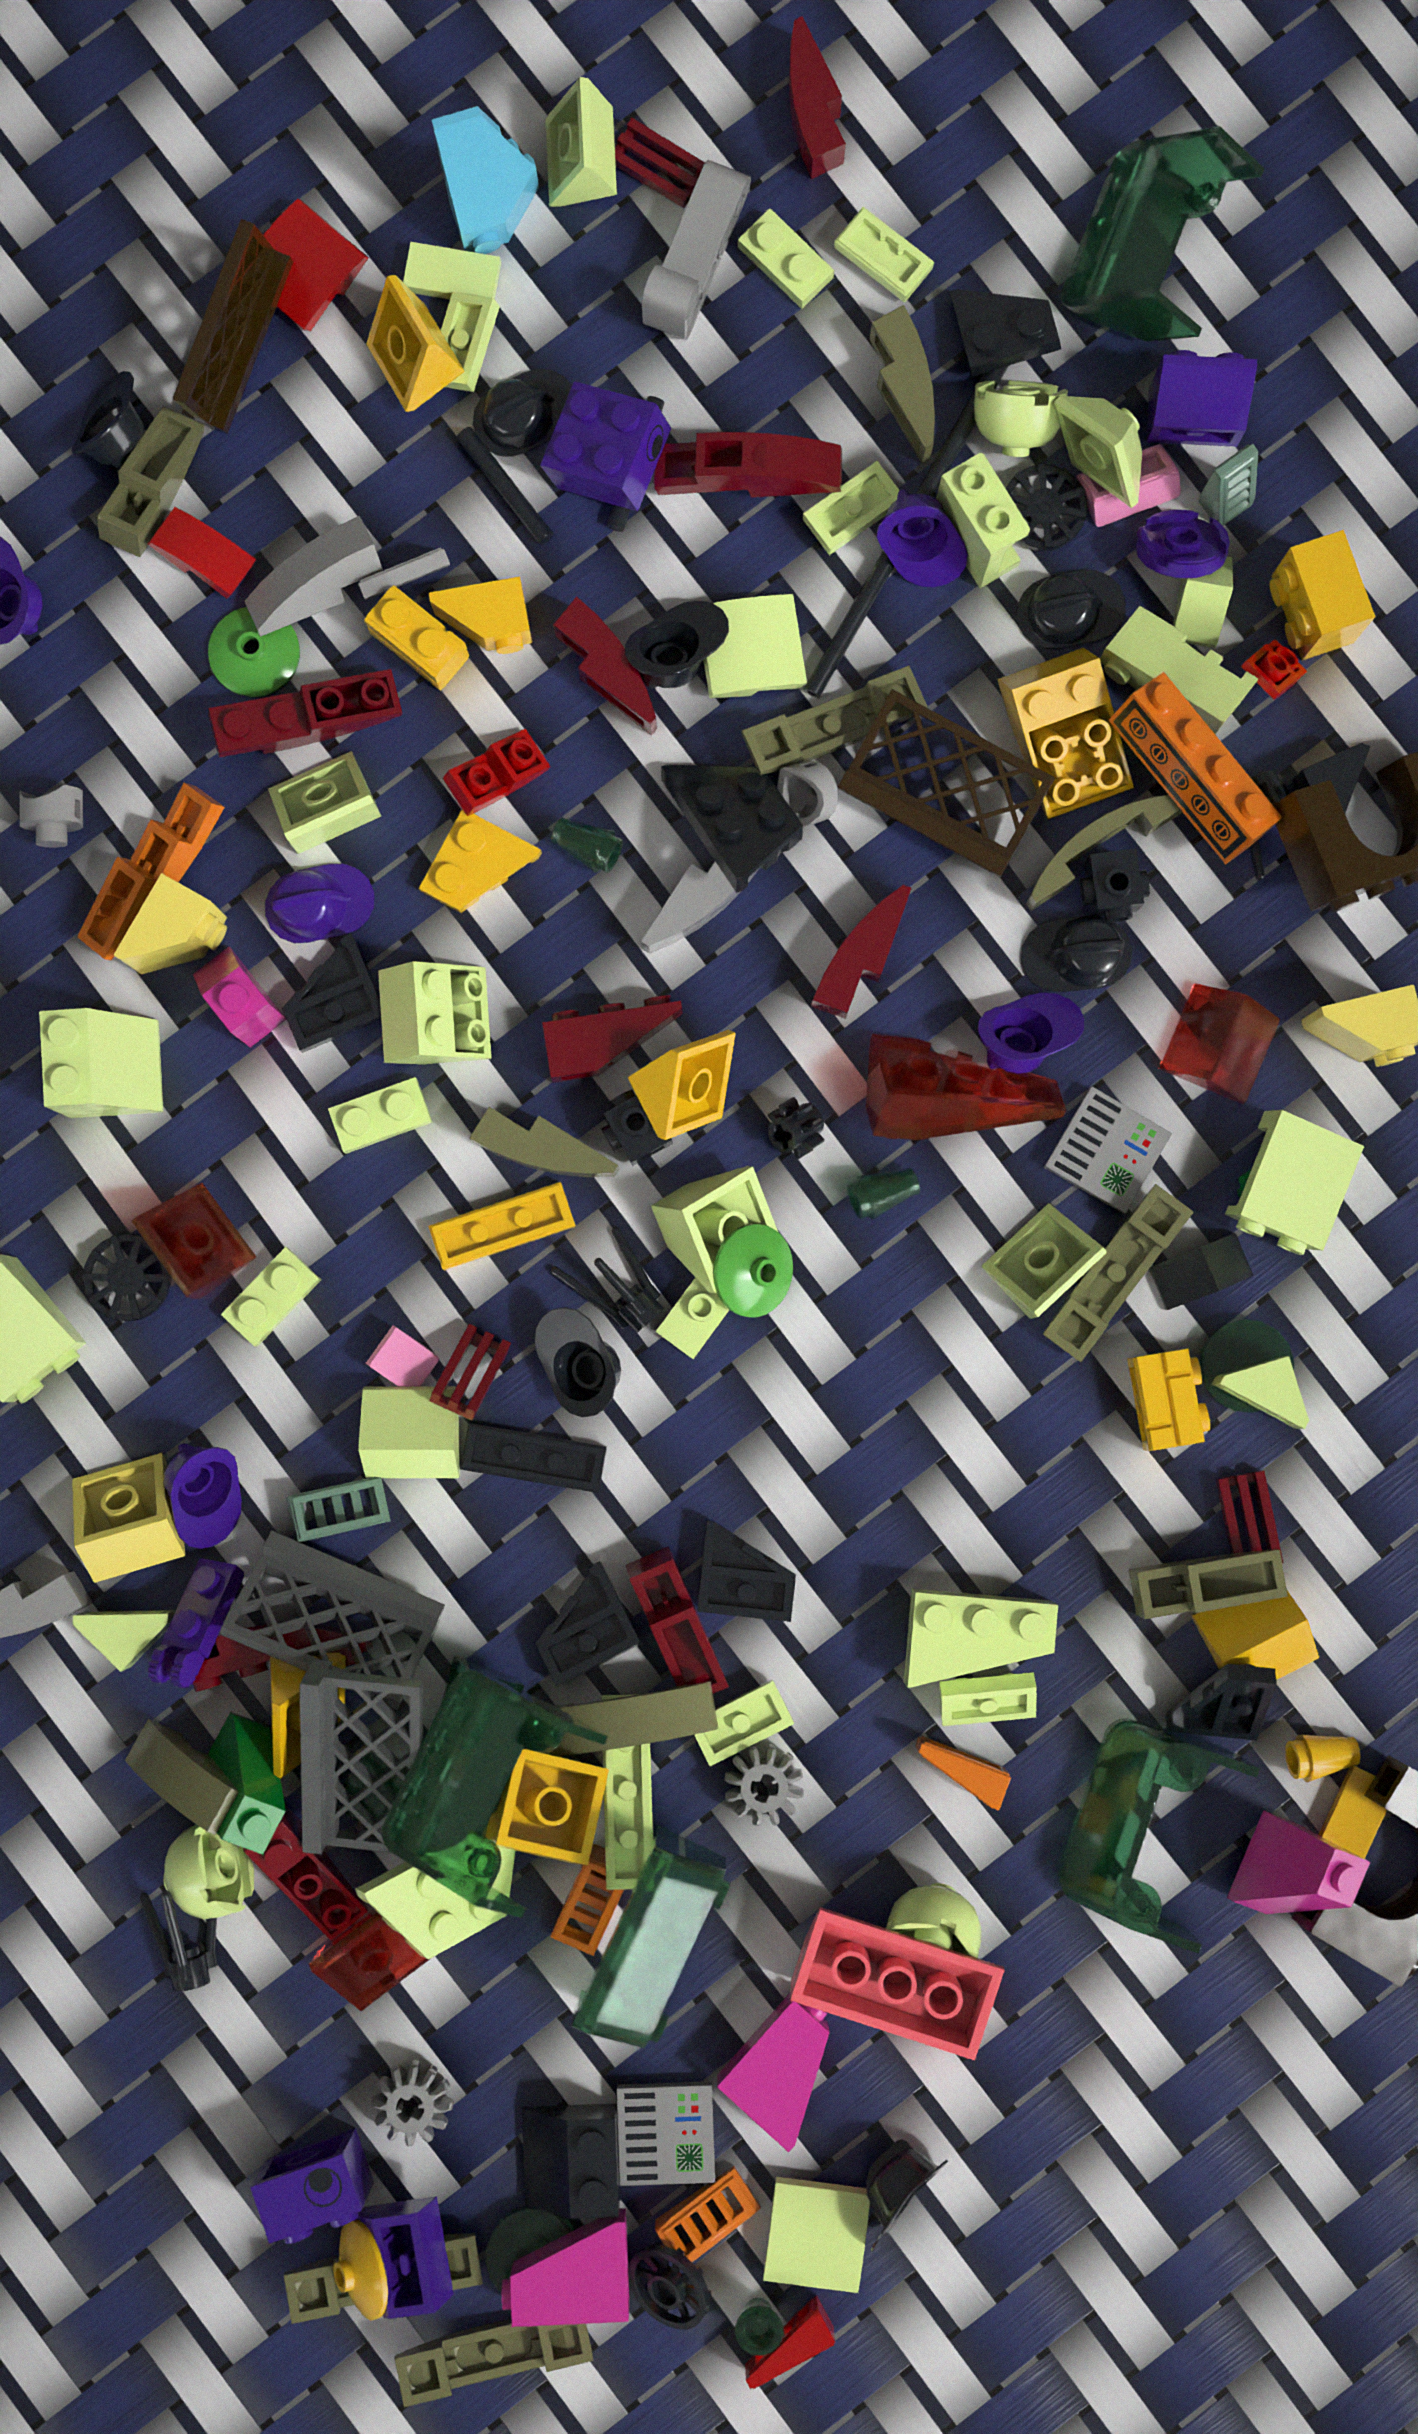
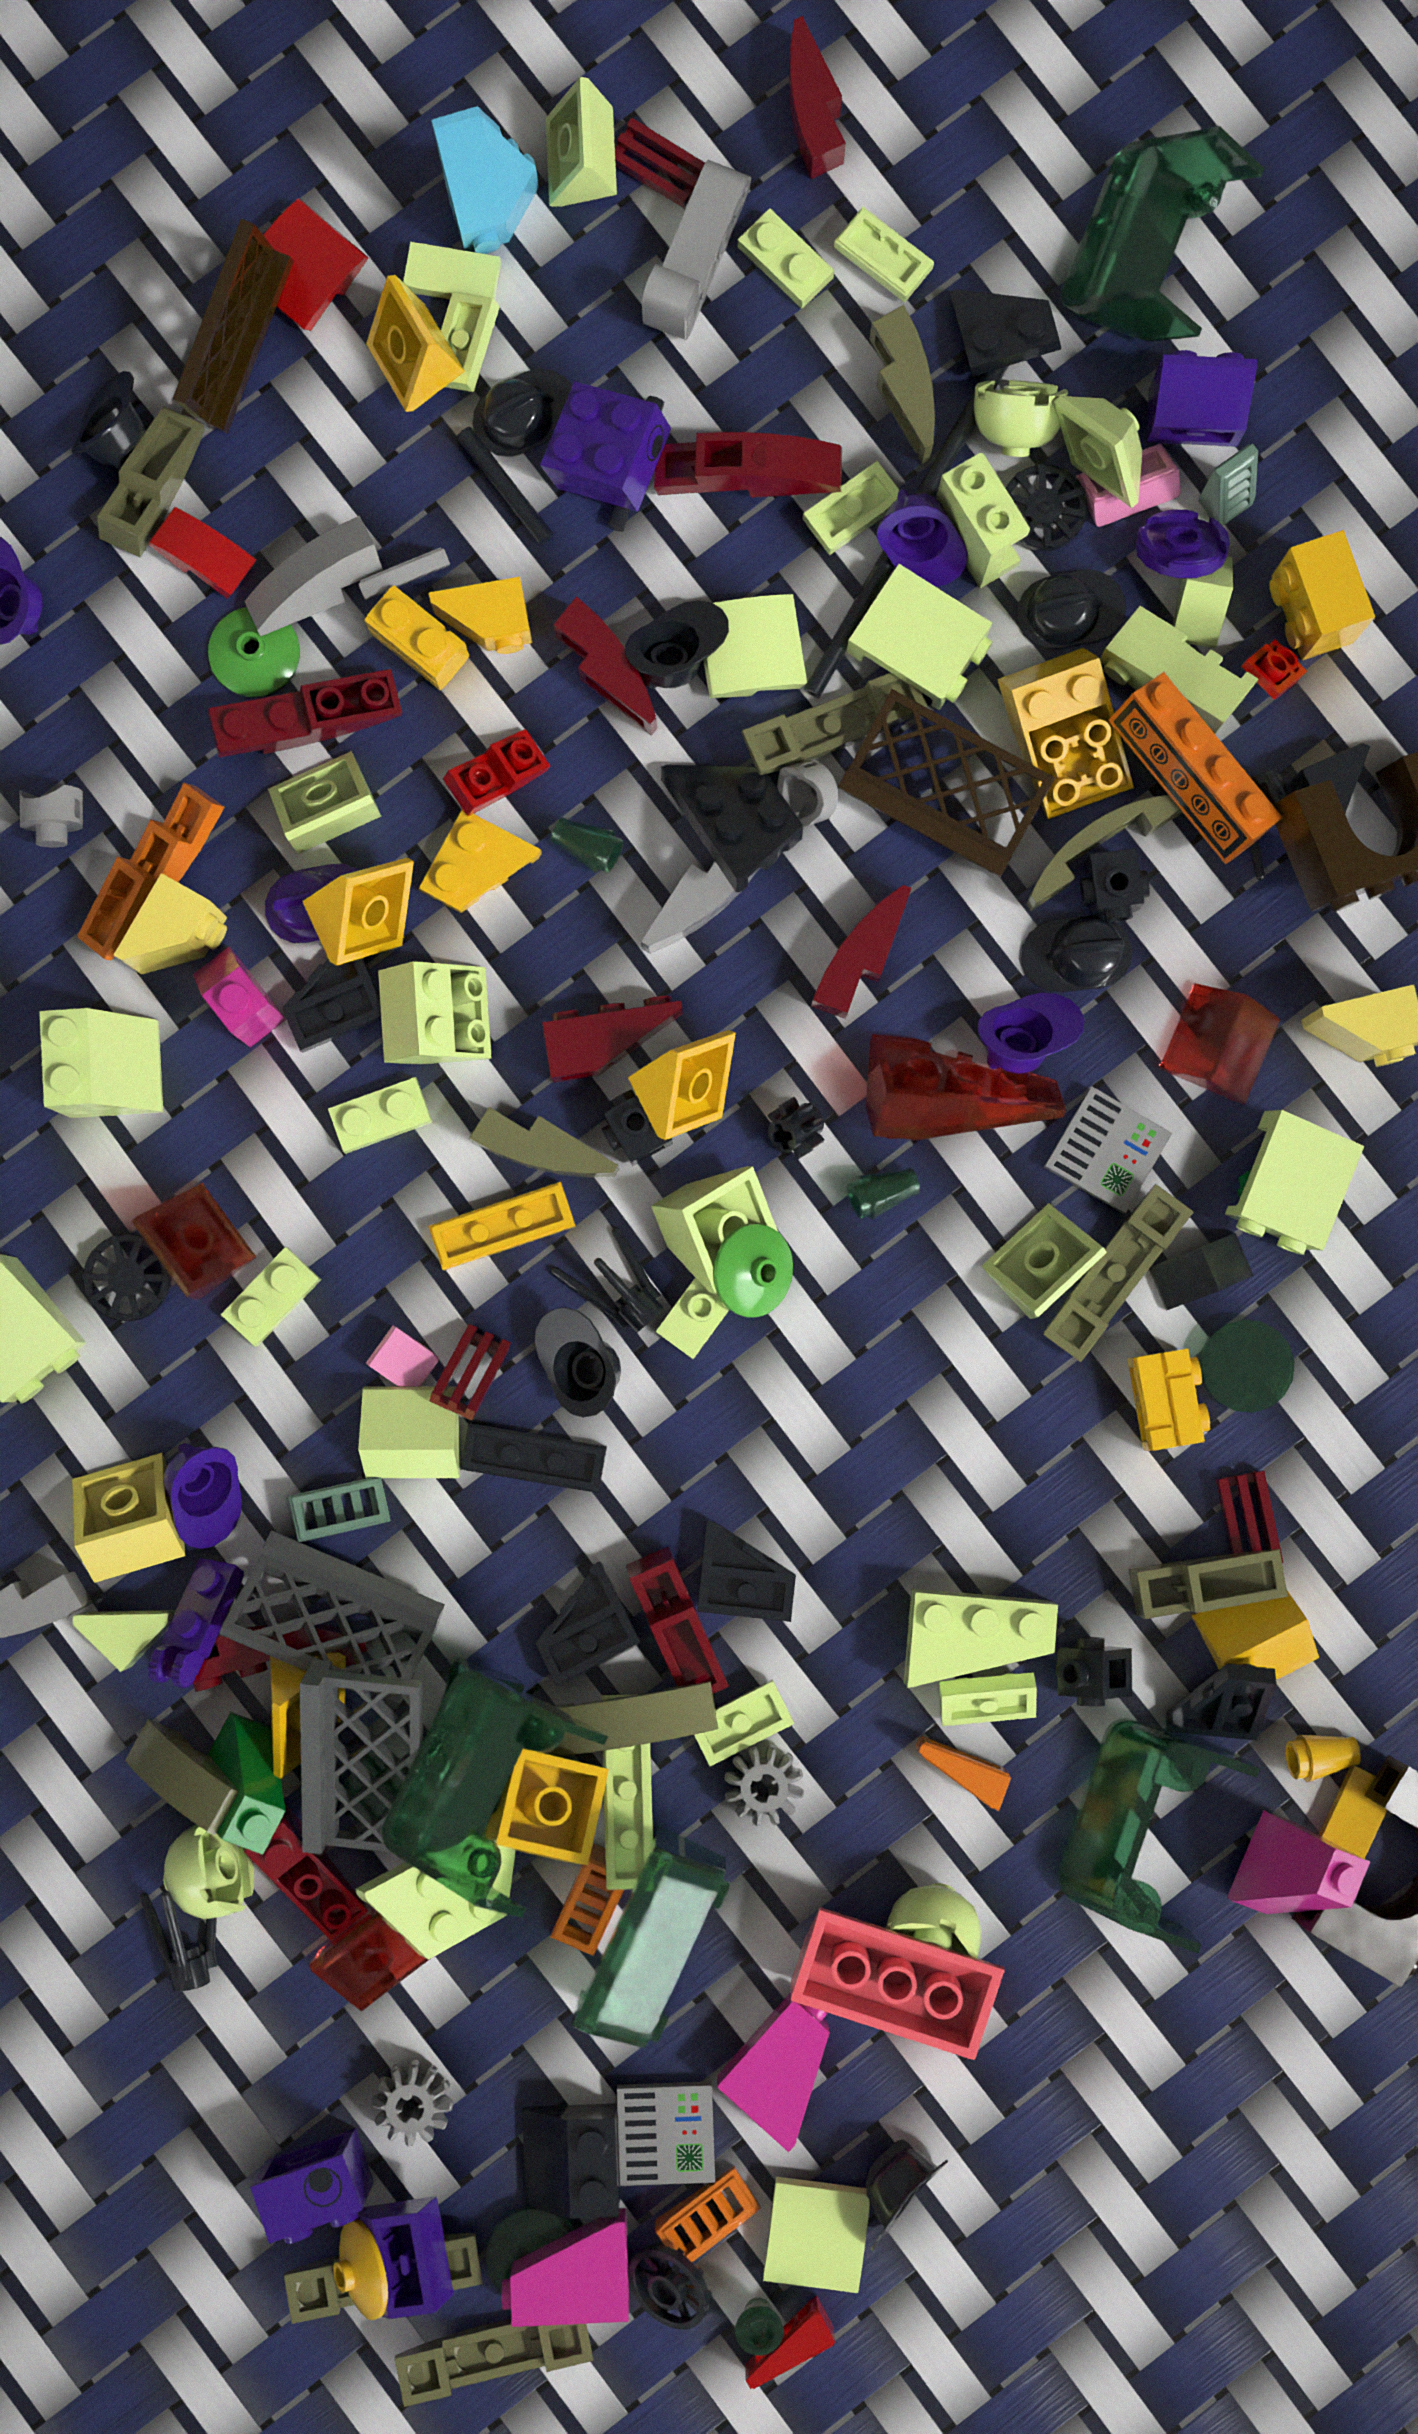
(362, 911): none -> yellow slope
(921, 636): none -> yellowish green panel
(1094, 1671): none -> black brick
(1268, 1387): yellowish green slope -> none

